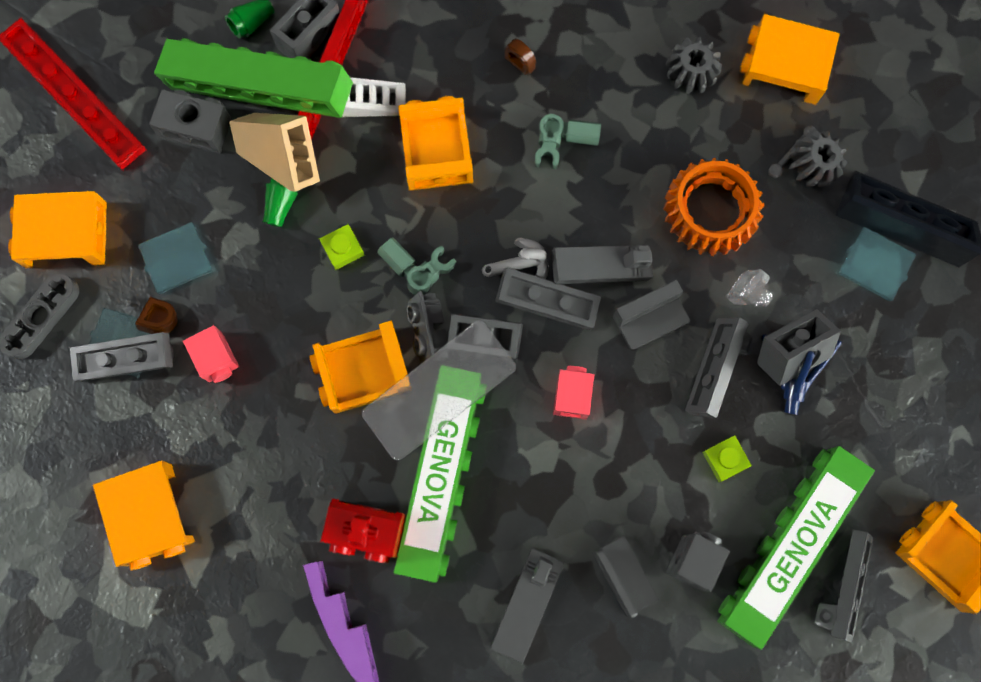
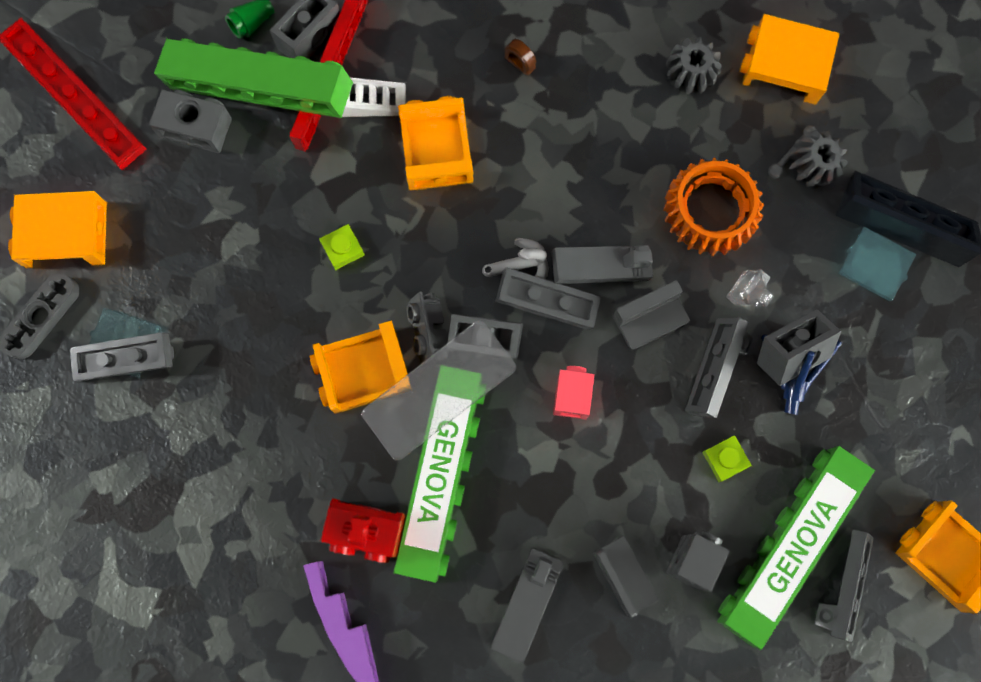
(141, 516): light orange panel -> none
(157, 317): reddish brown tile -> none
(175, 258): clear light blue piece -> none
(211, 355): coral brick -> none
(277, 203): green cone -> none
(278, 147): tan slope -> none
(418, 277): sand green bar -> none
(575, 131): sand green bar -> none

